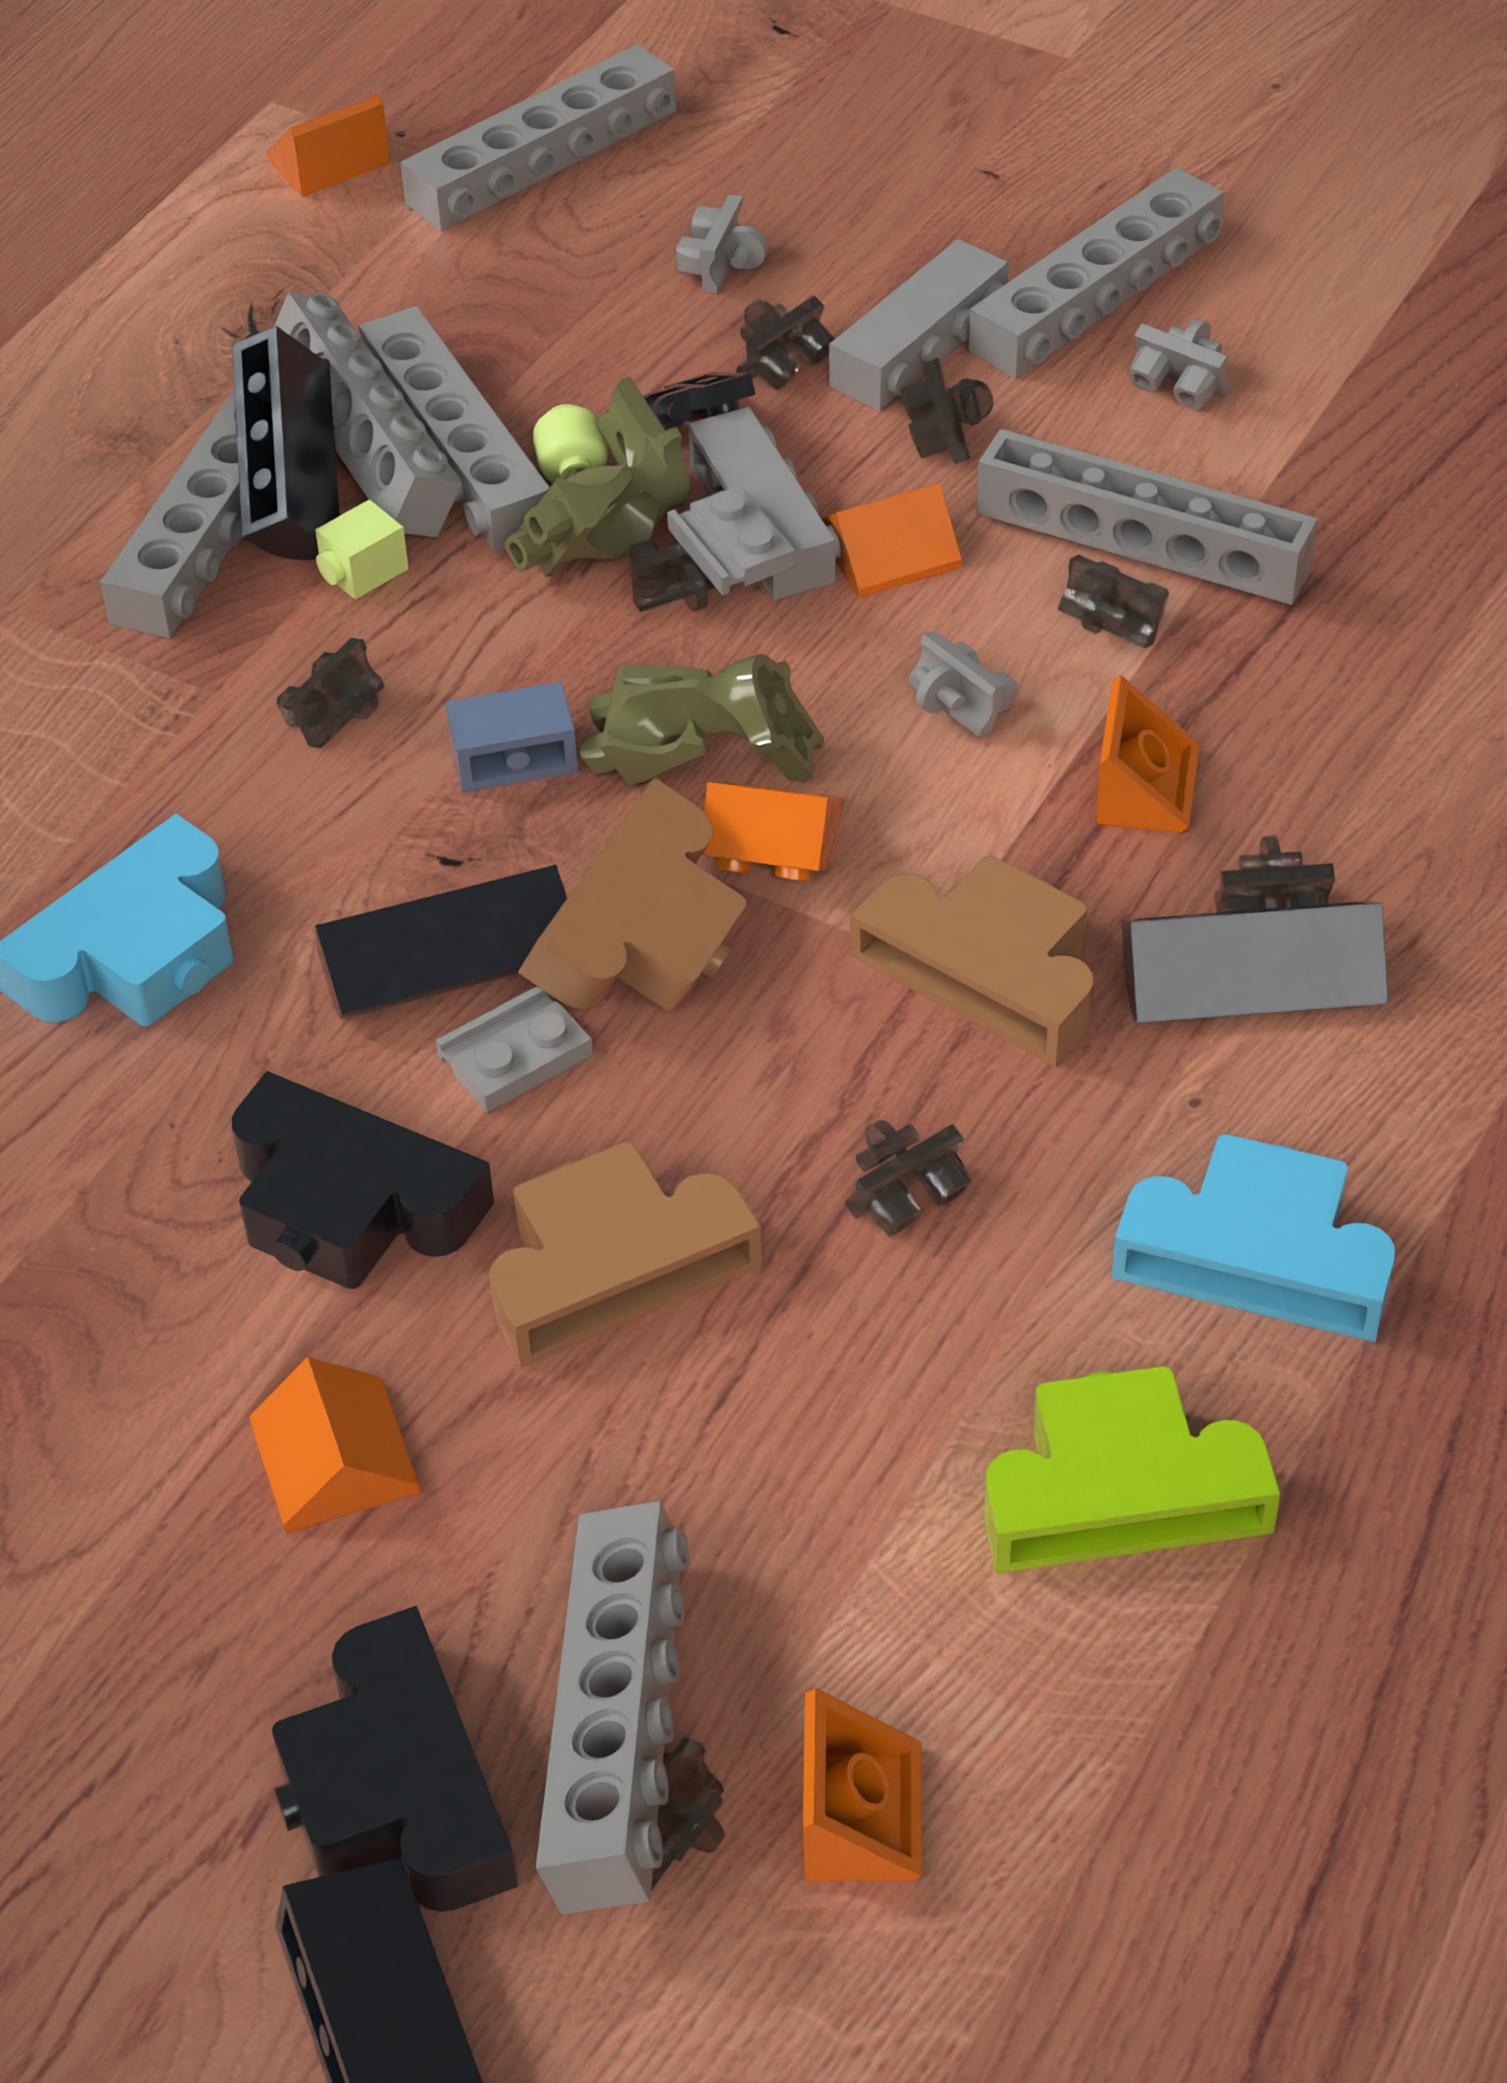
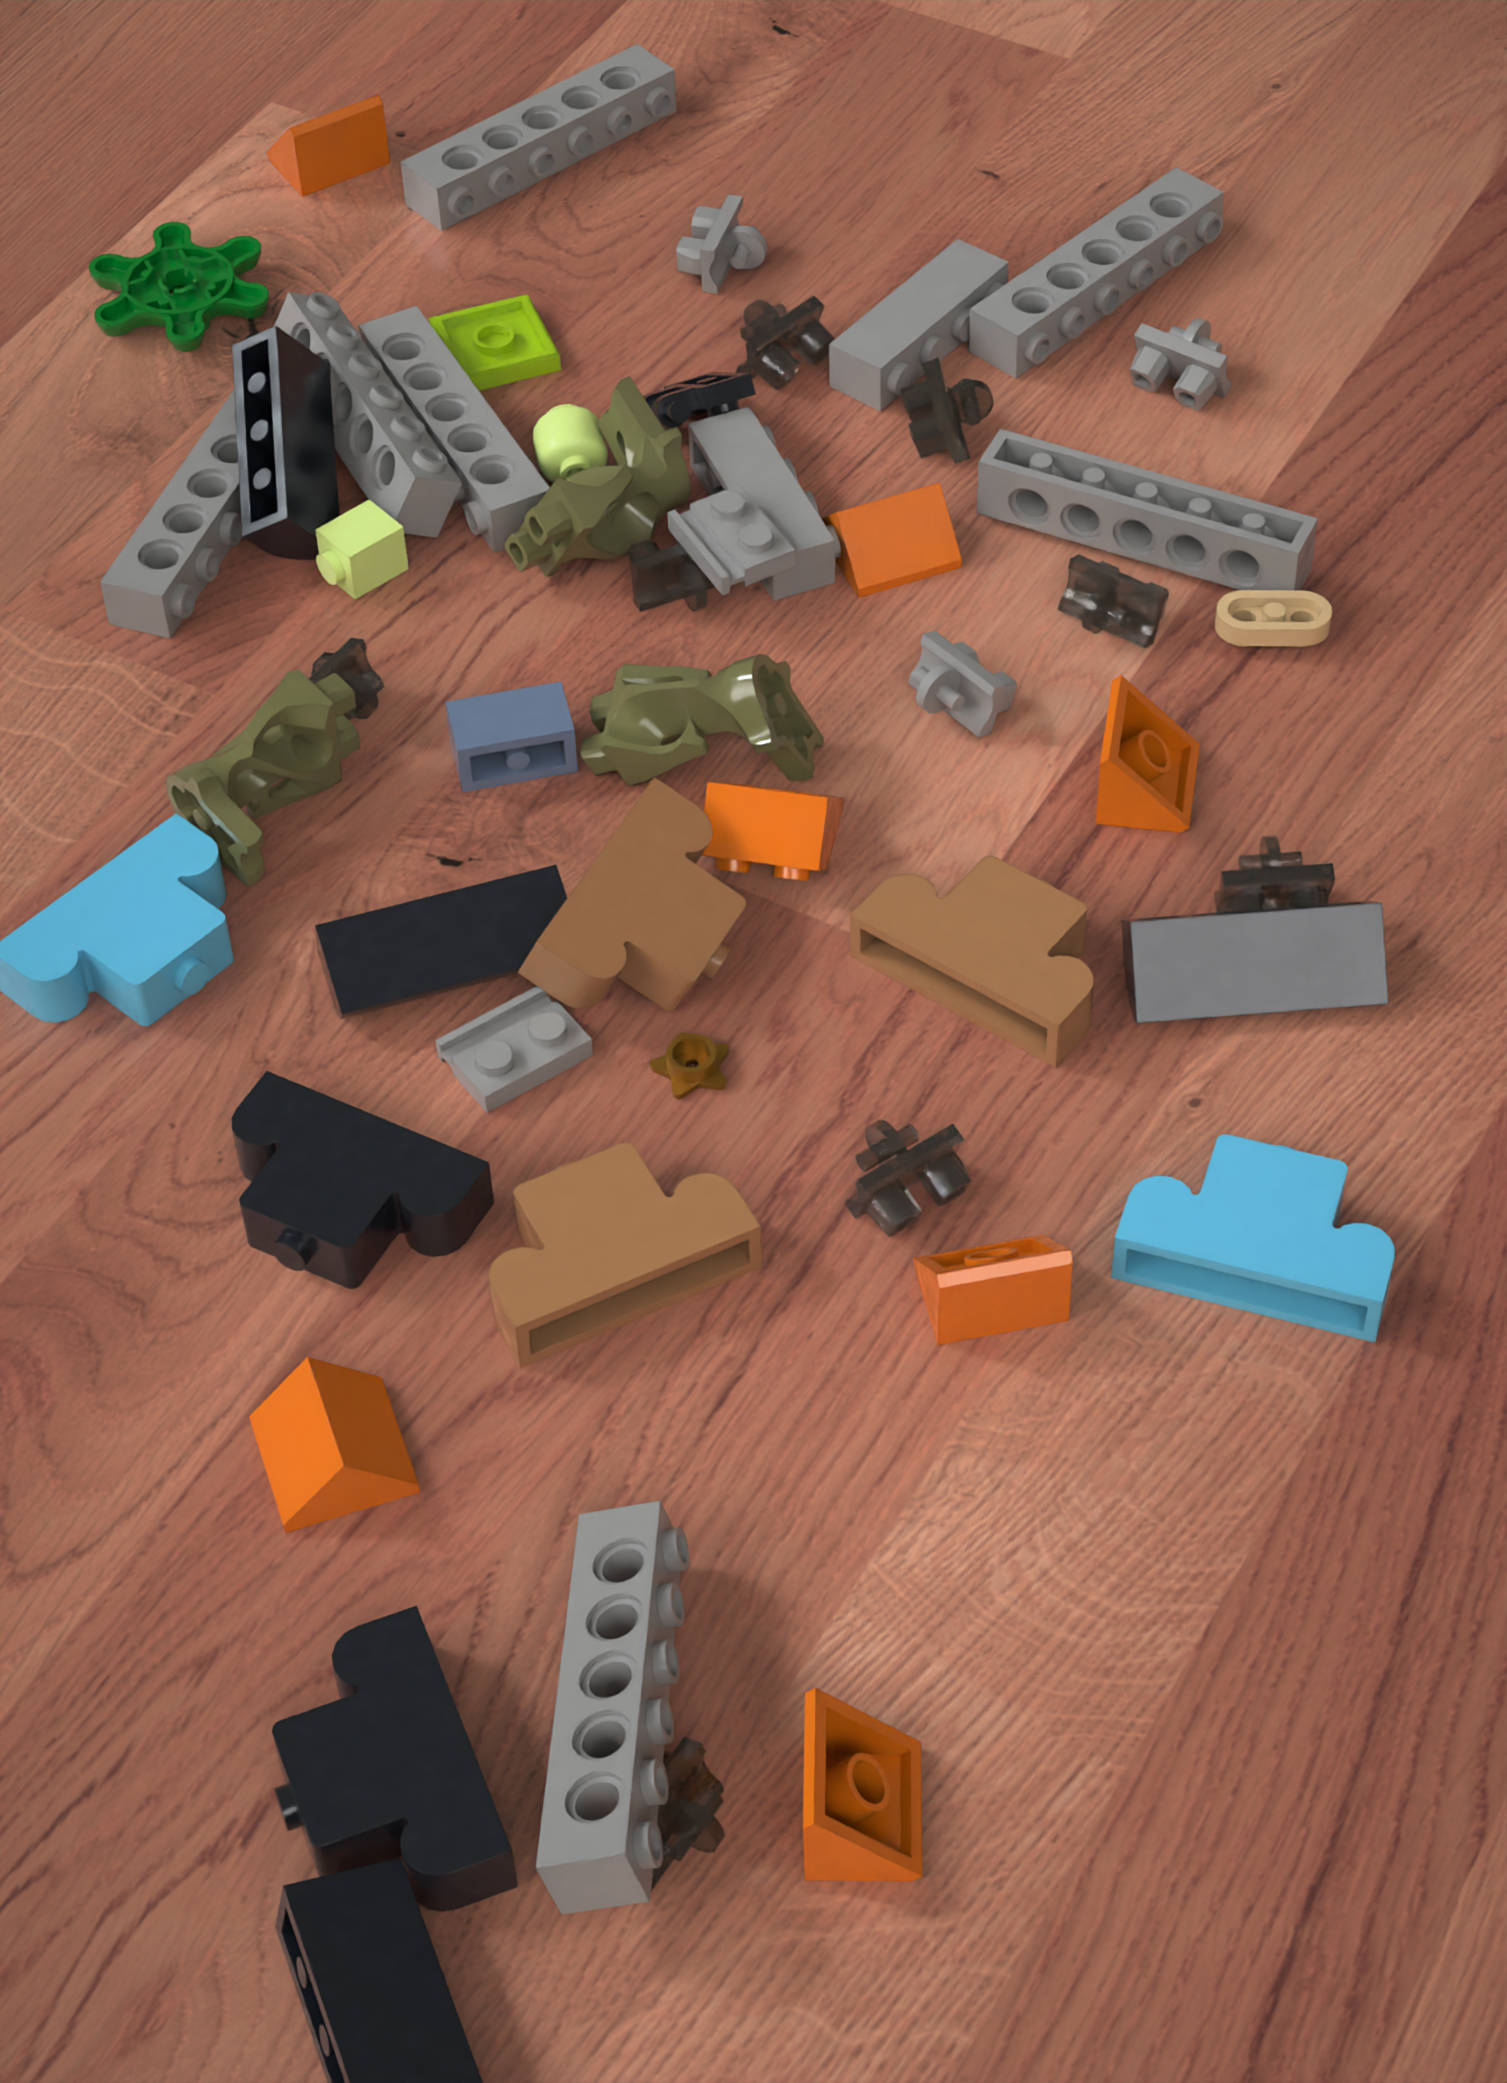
(172, 264): none -> green plate
(291, 738): none -> olive hips
(499, 342): none -> lime tile
(692, 1049): none -> pearl gold plate
(996, 1287): none -> orange slope
(1124, 1476): lime brick -> none
(1273, 618): none -> tan plate

